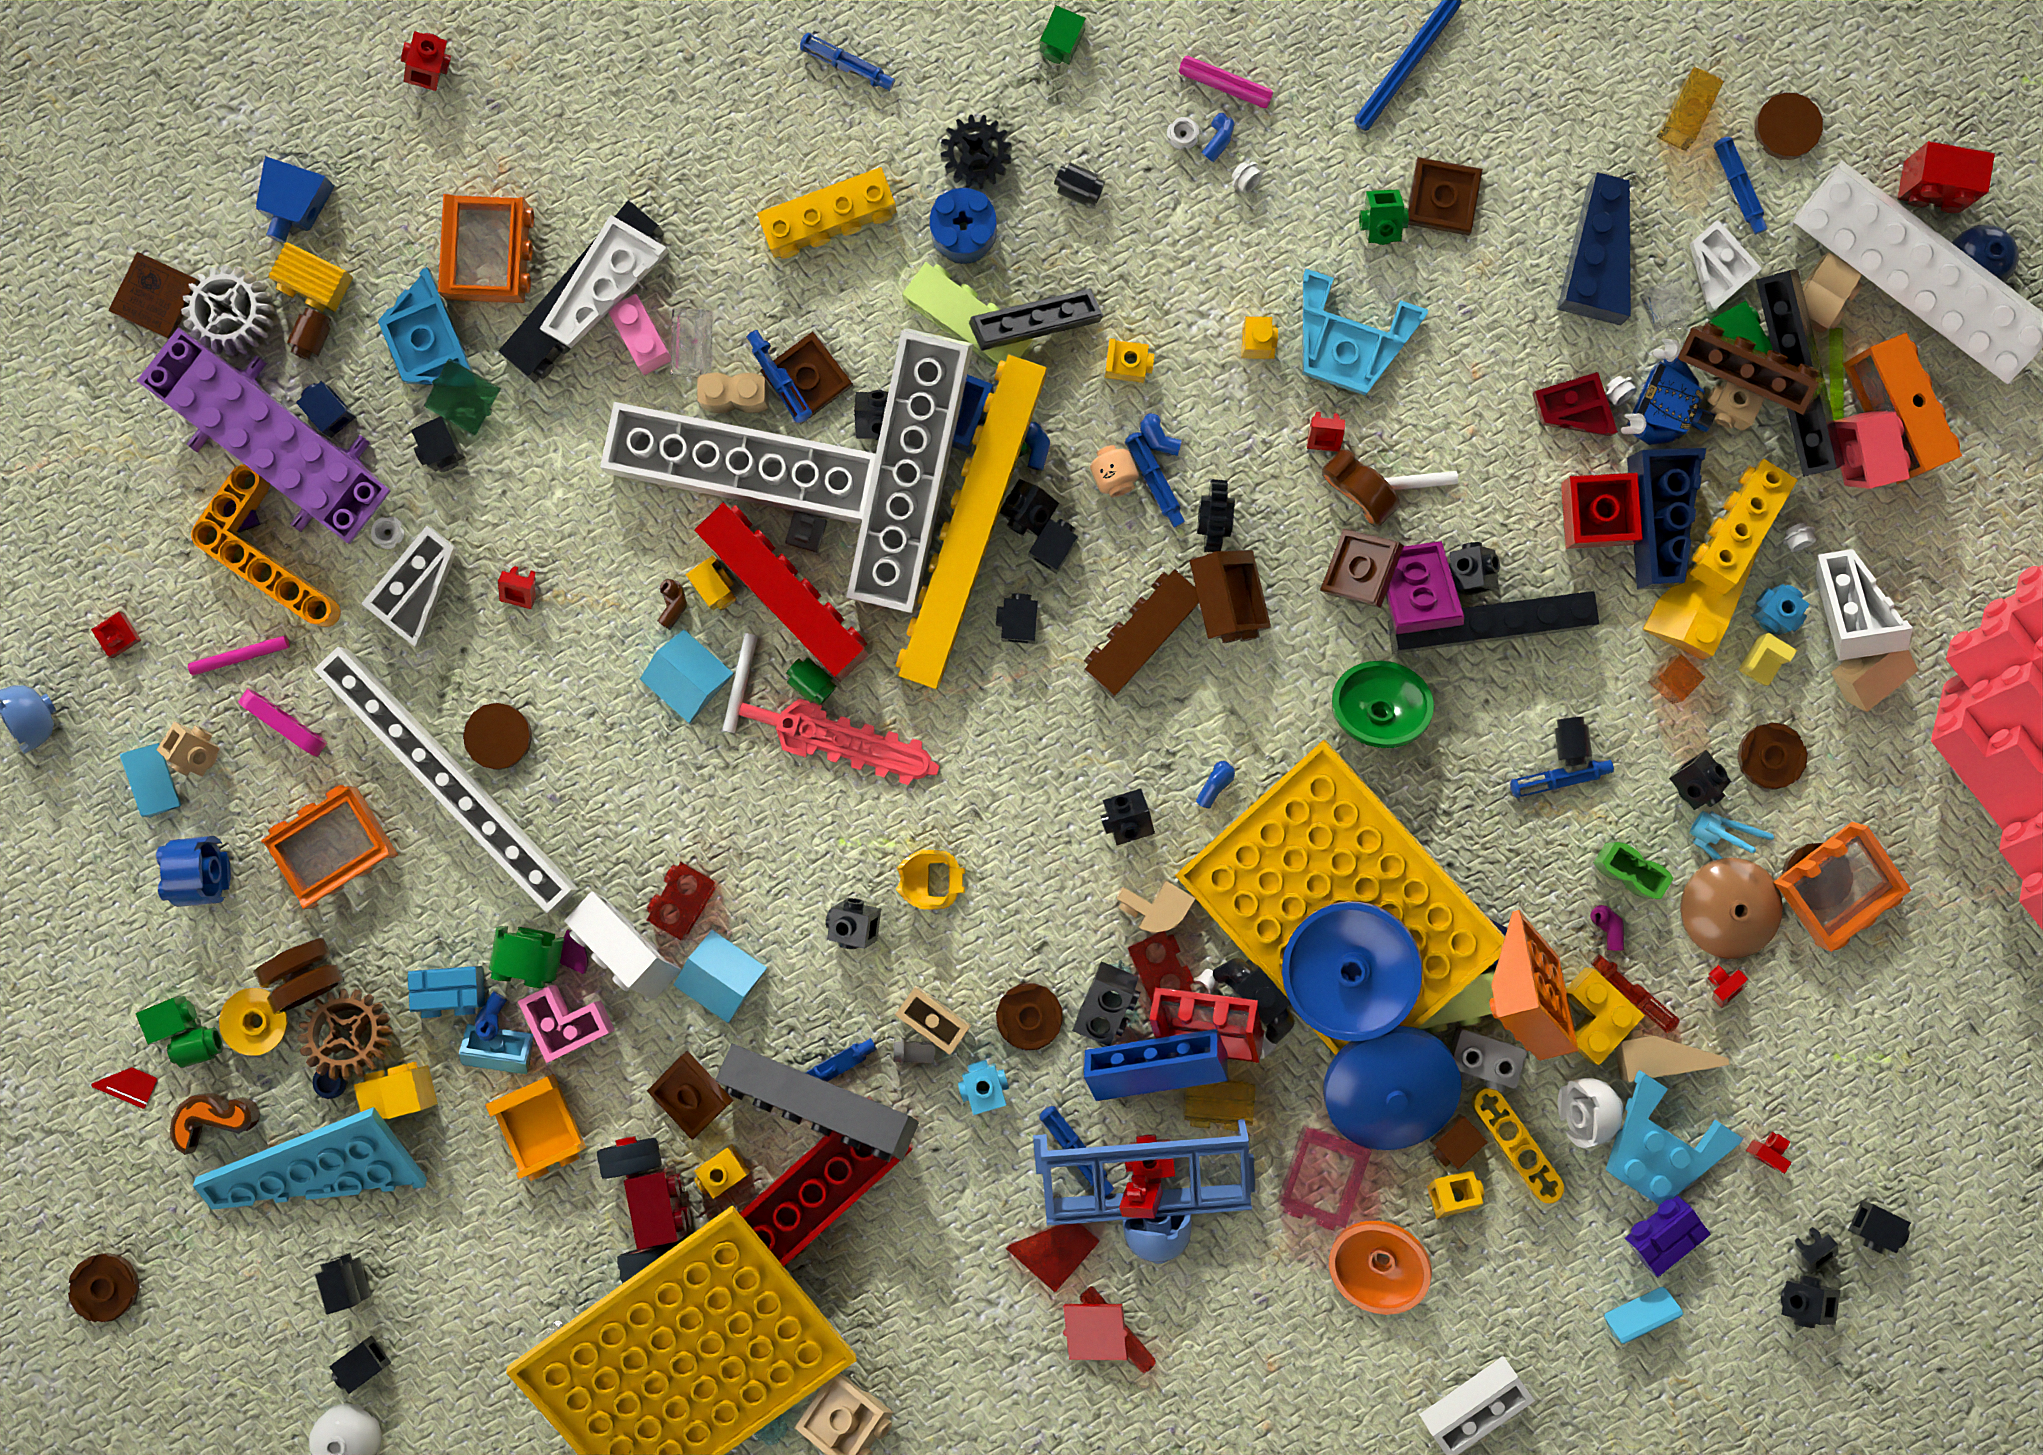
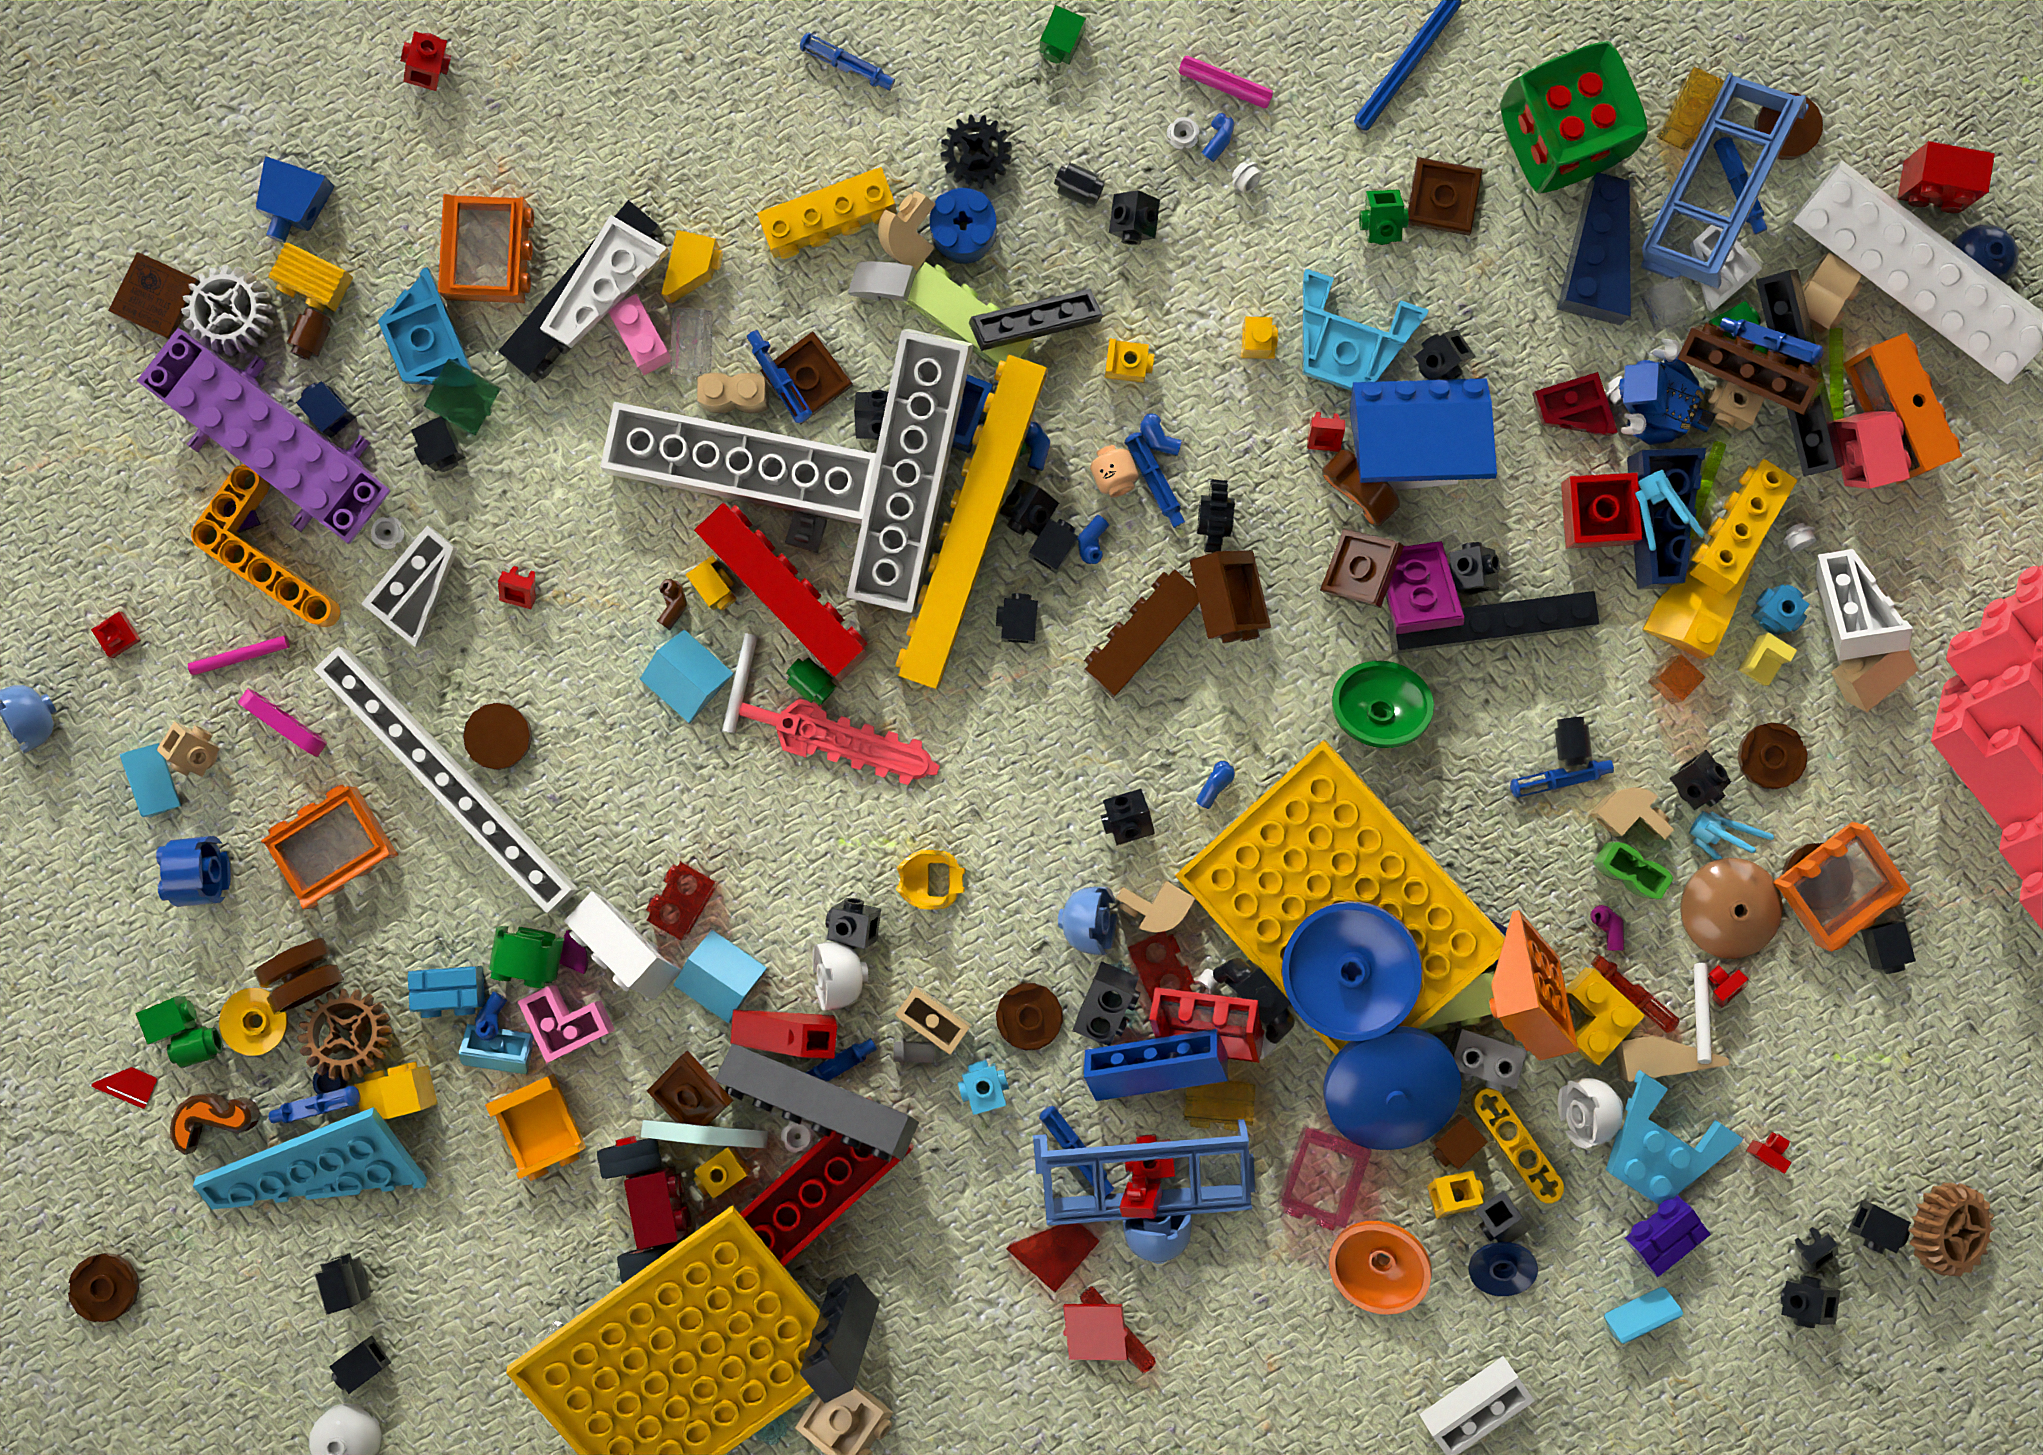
(315, 1105): none -> blue piece
(690, 264): none -> yellow slope
(704, 1134): none -> light aqua beam
(785, 1033): none -> red slope
(793, 1144): none -> white plate
(838, 975): none -> white cylinder
(839, 1337): none -> black brick
(883, 280): none -> light grey slope
(899, 233): none -> tan brick
(1088, 540): none -> blue arm
(1088, 920): none -> medium blue cylinder
(1134, 217): none -> black brick
(1423, 430): none -> blue slope
(1444, 356): none -> black brick
(1502, 1219): none -> black brick
(1503, 1269): none -> dark blue dish
(1573, 117): none -> green piece
(1631, 805): none -> tan brick
(1644, 388): none -> brick
(1658, 488): none -> medium azure plant
(1675, 264): none -> medium blue piece
(1702, 1013): none -> white bar
(1708, 477): none -> clear neon green bar
(1774, 340): none -> blue piece
(1888, 946): none -> black brick
(1951, 1229): none -> medium nougat gear

